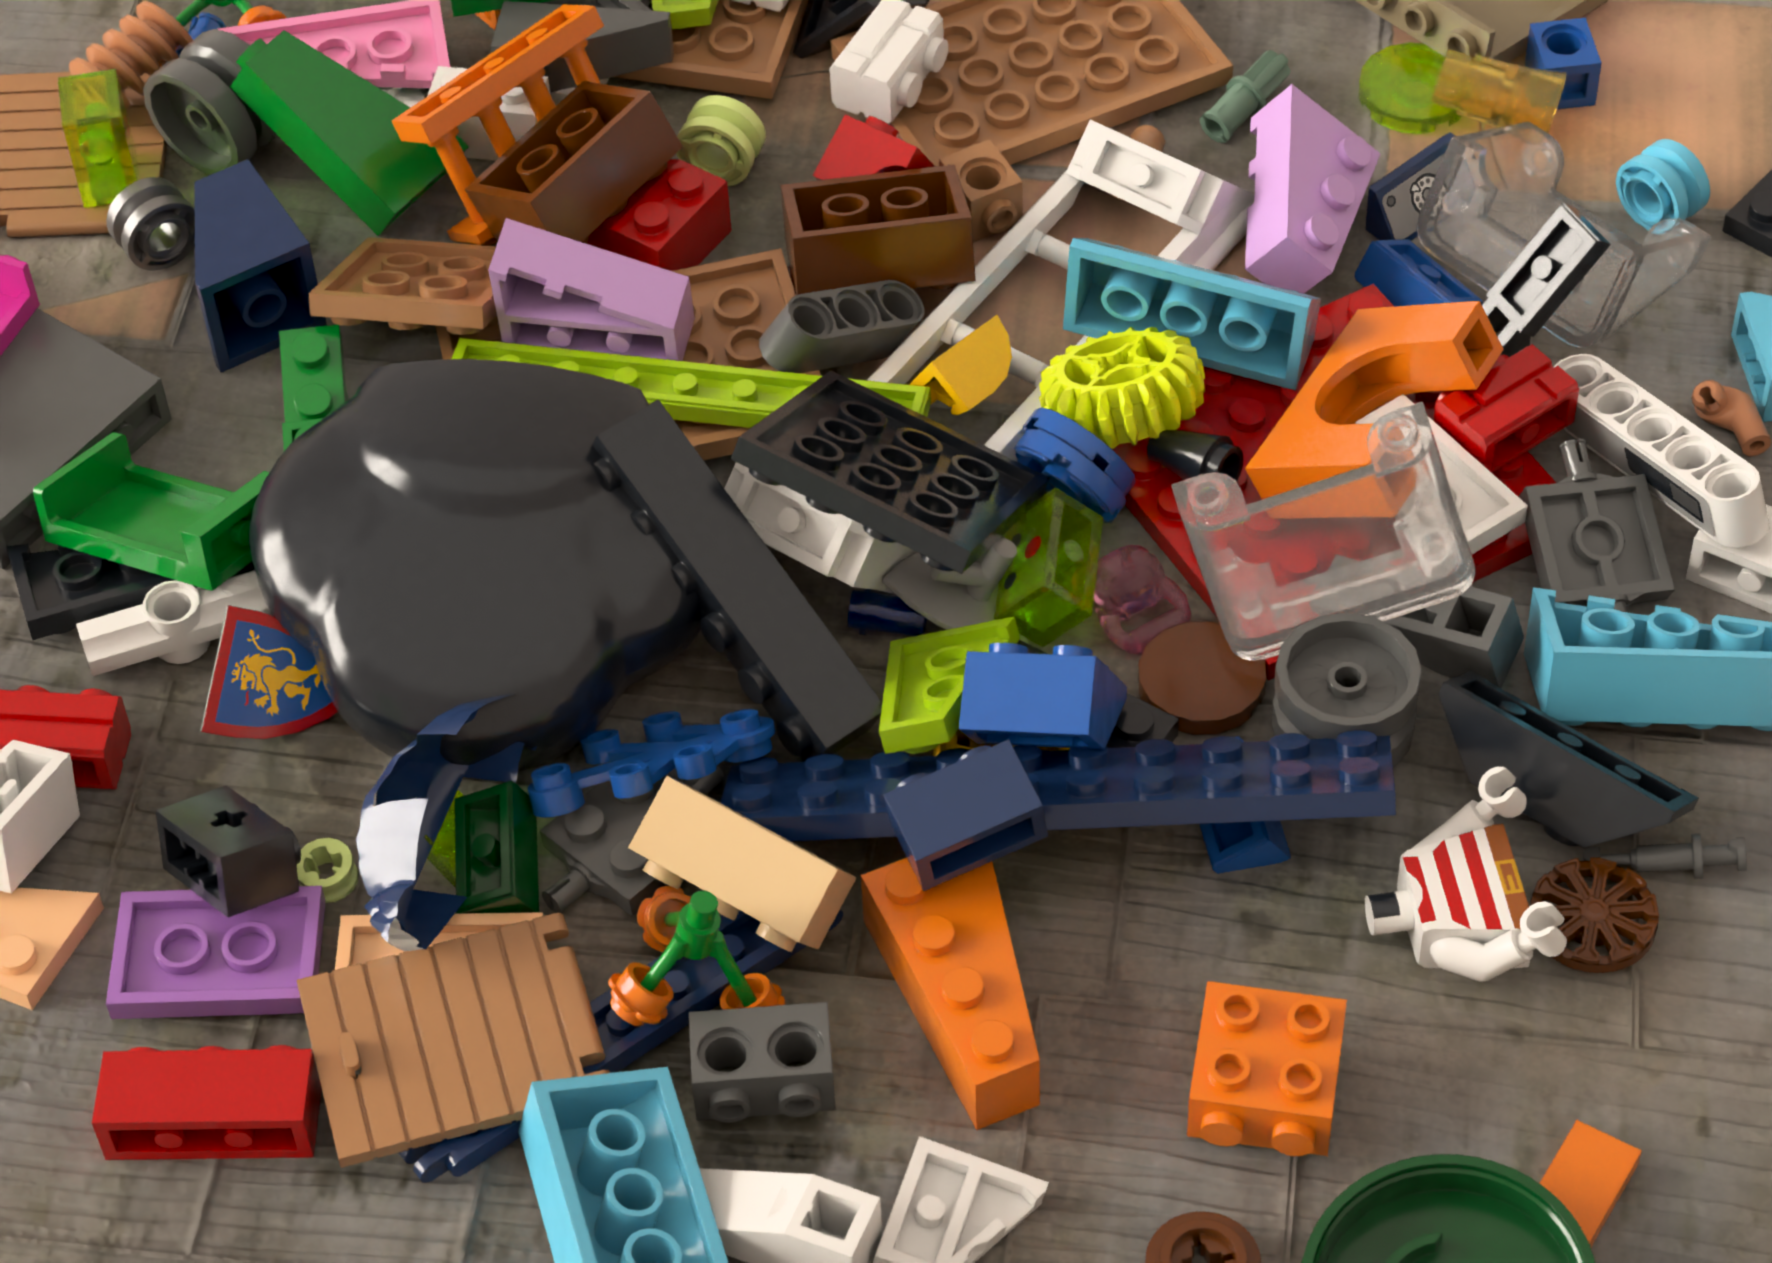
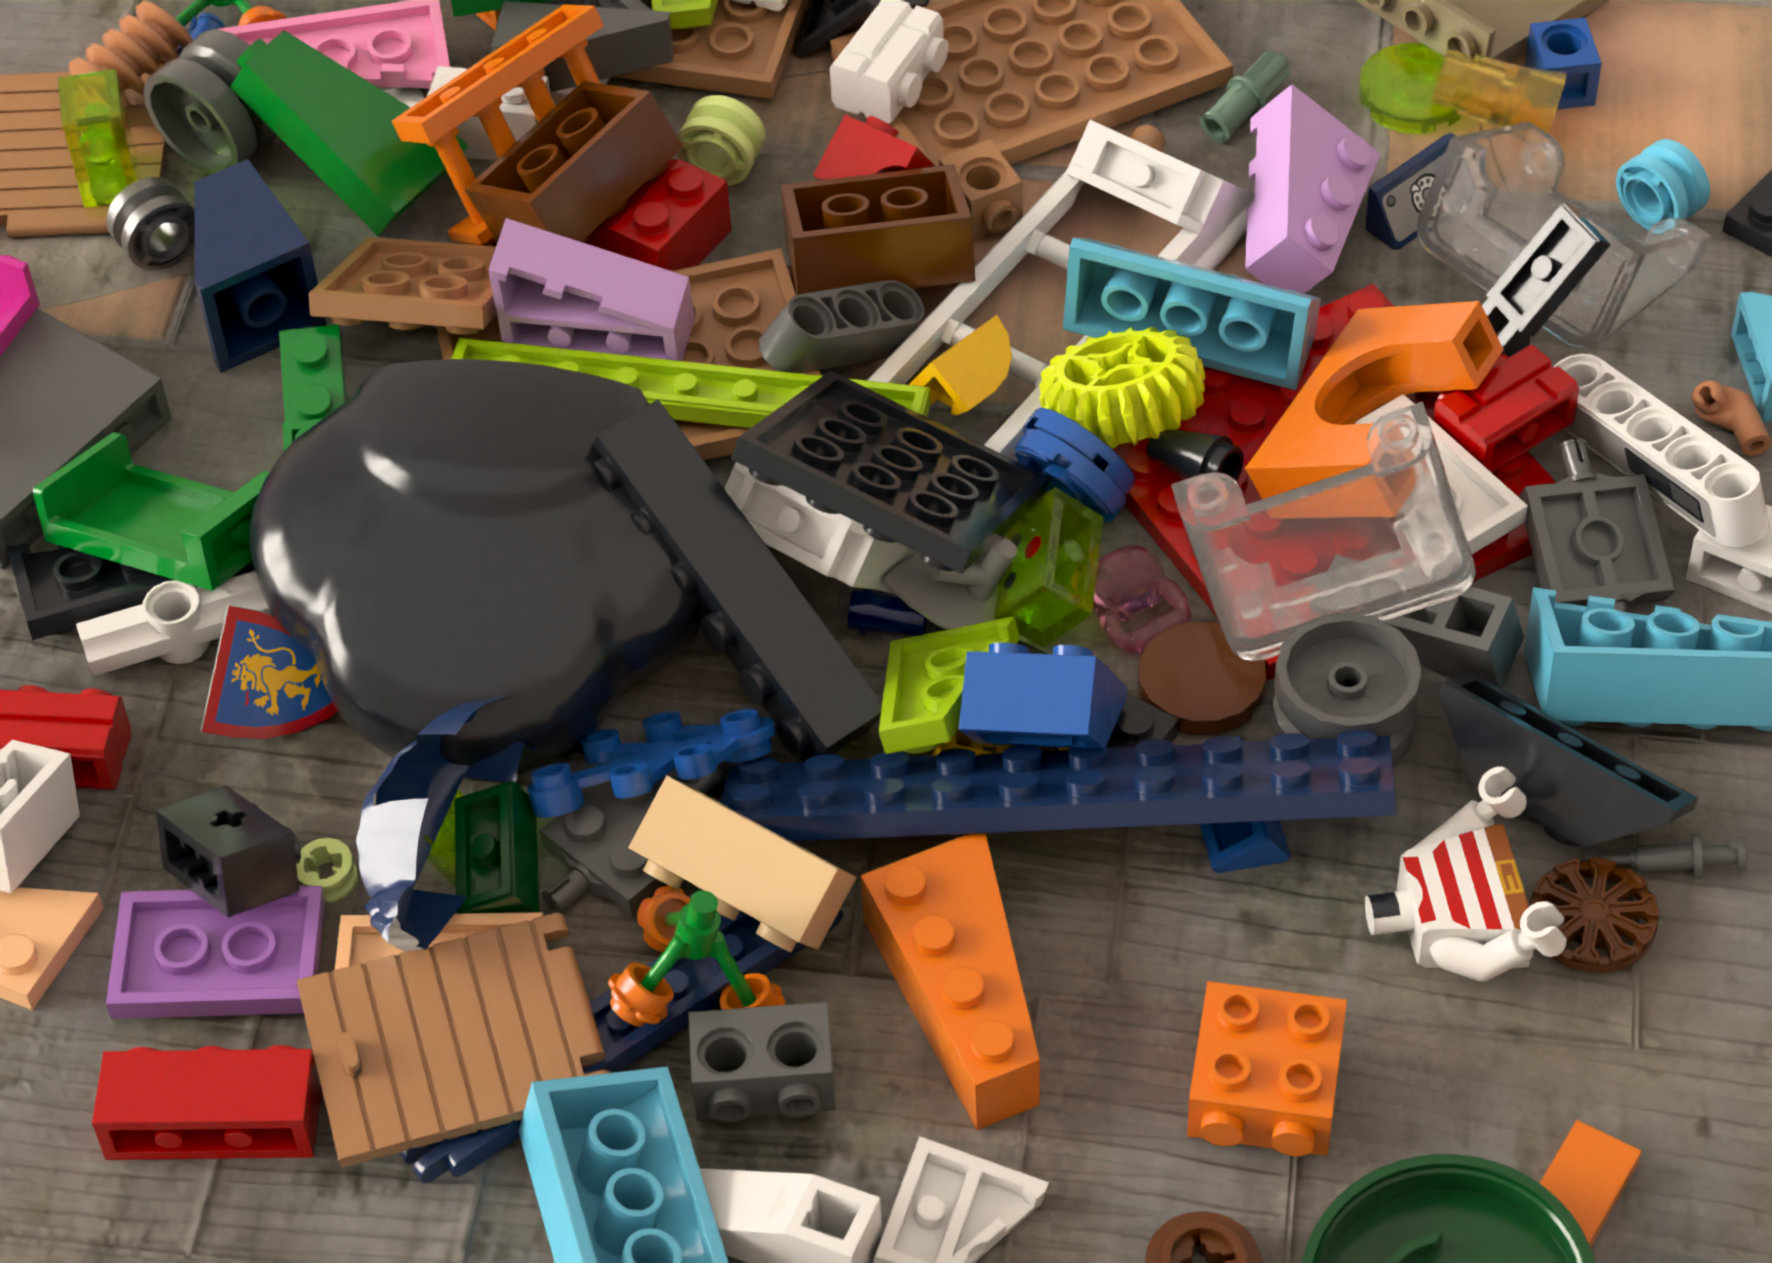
(965, 814): dark blue brick -> none
(1409, 275): blue slope -> none

